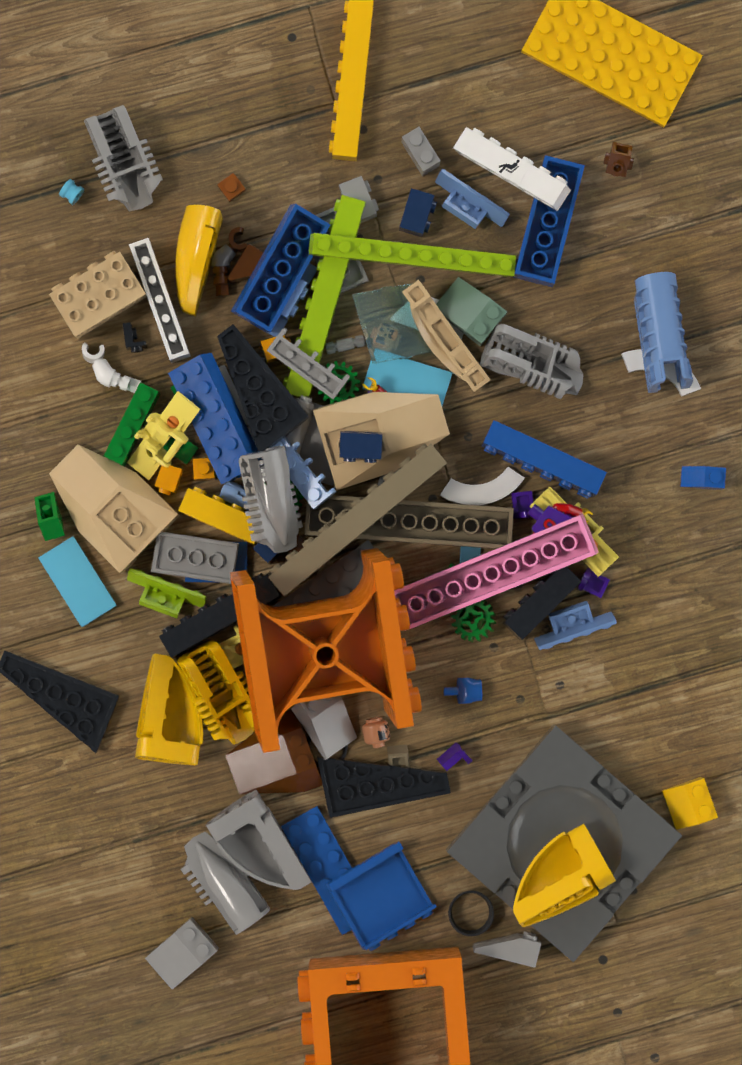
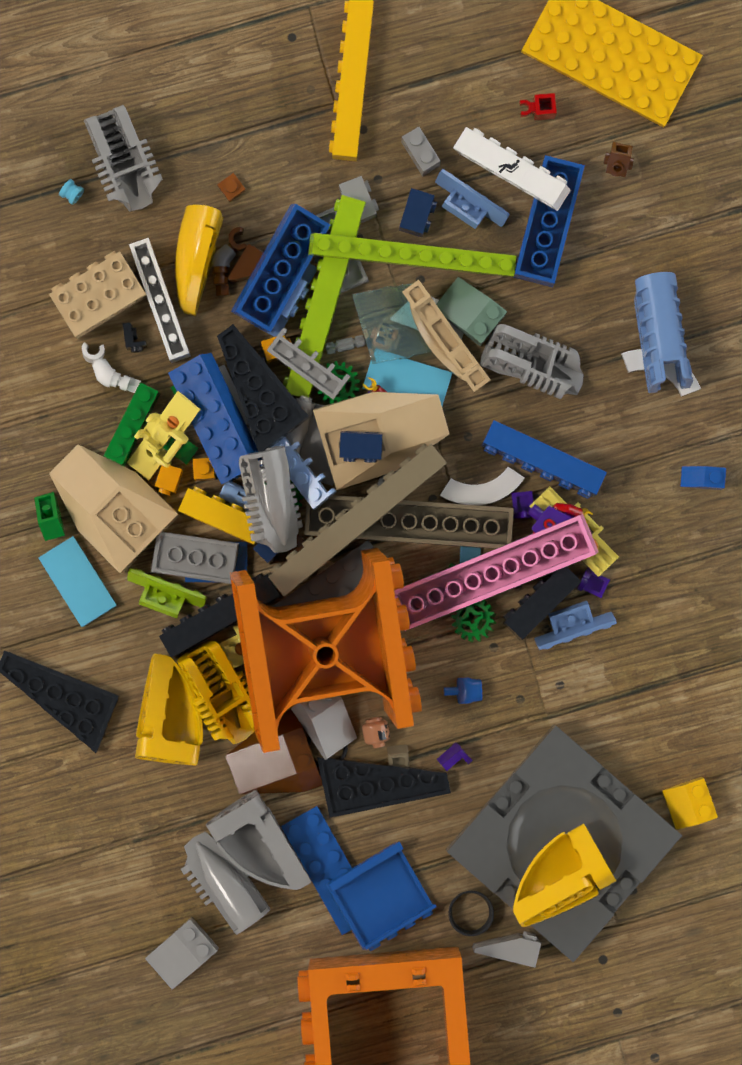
(542, 106): none -> red brick

